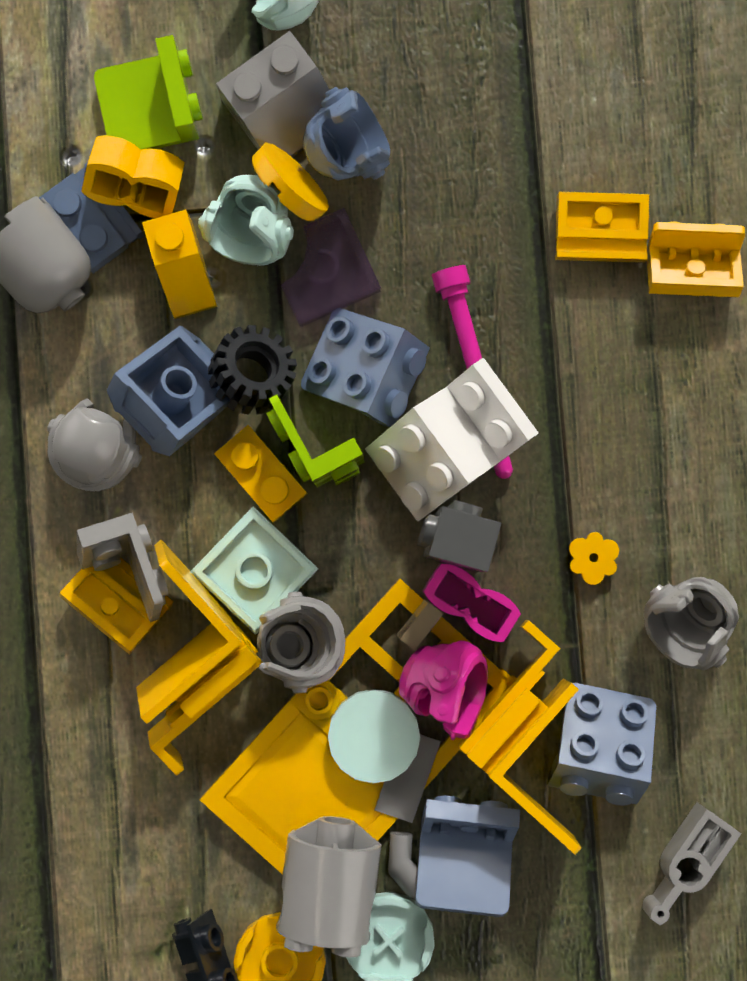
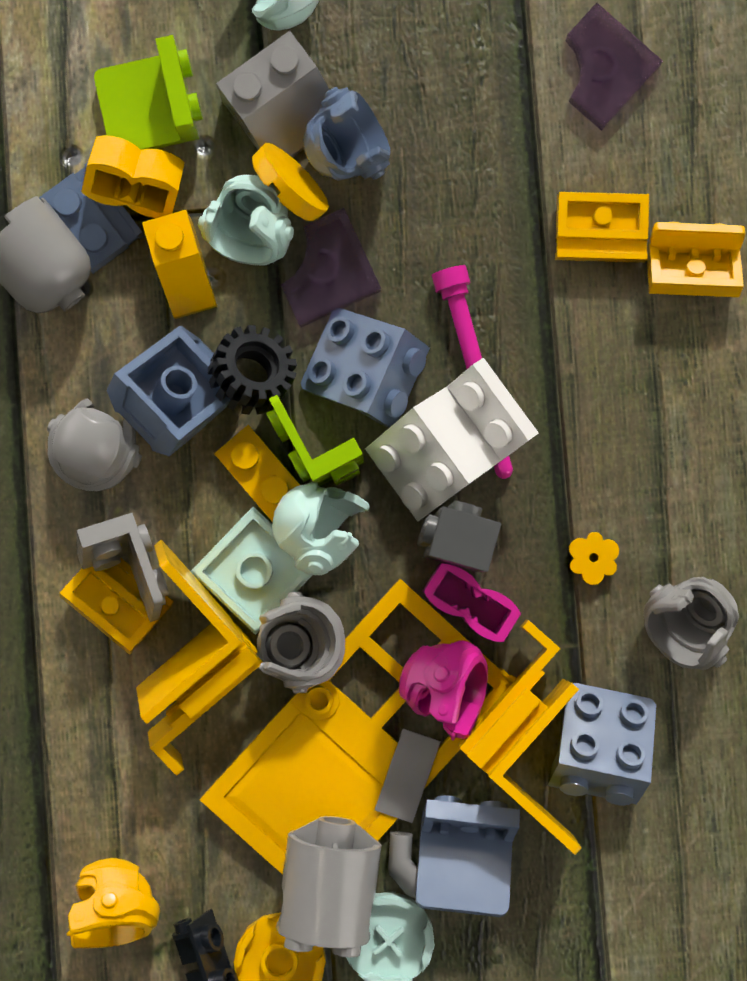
(114, 905): none -> yellow helmet
(308, 525): none -> light aqua helmet
(373, 736): light aqua tile -> none
(419, 624): dark tan tile -> none
(610, 65): none -> clear purple tile
(706, 843): light grey piece -> none

